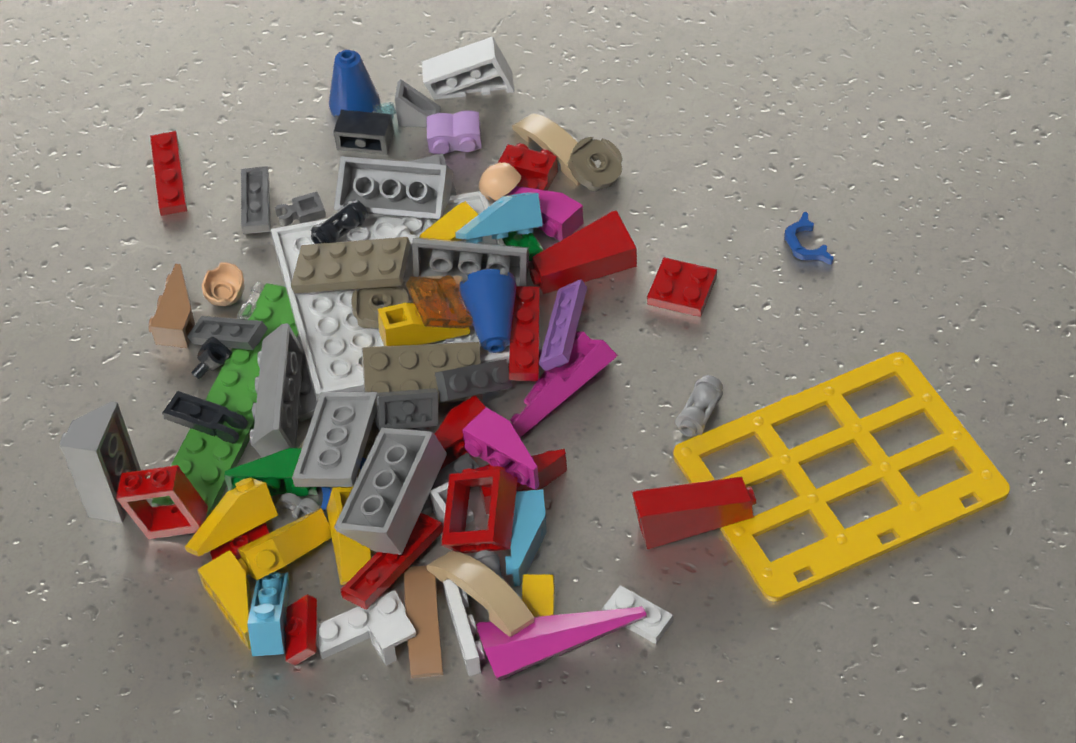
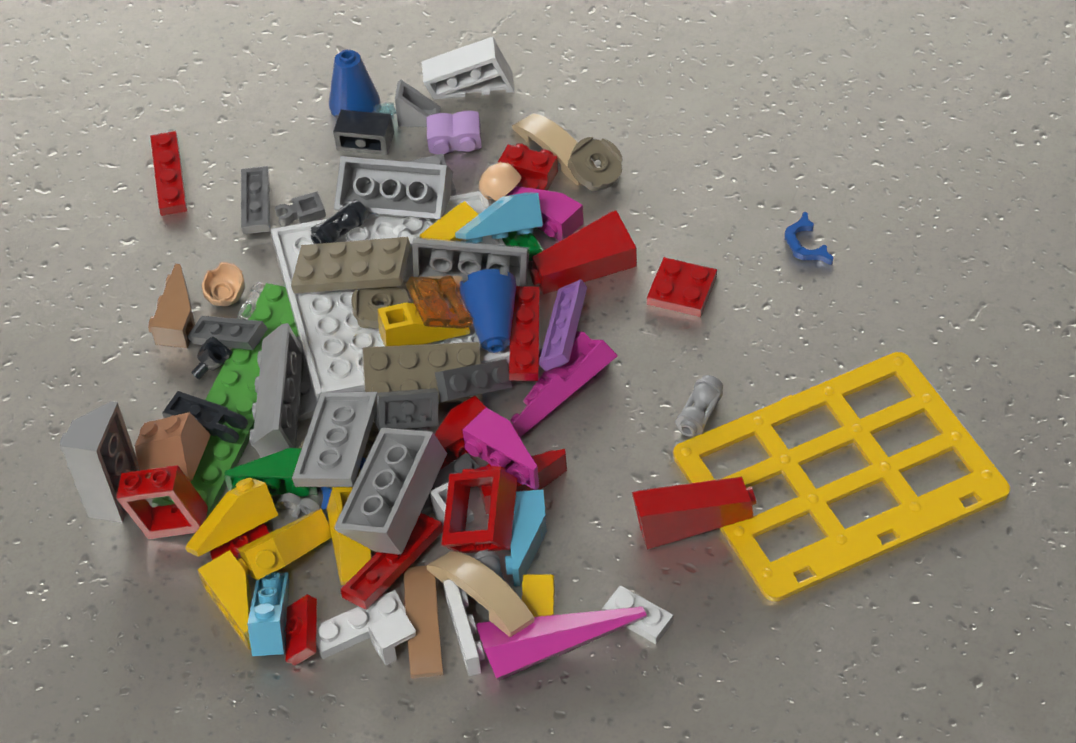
(172, 442): none -> nougat slope

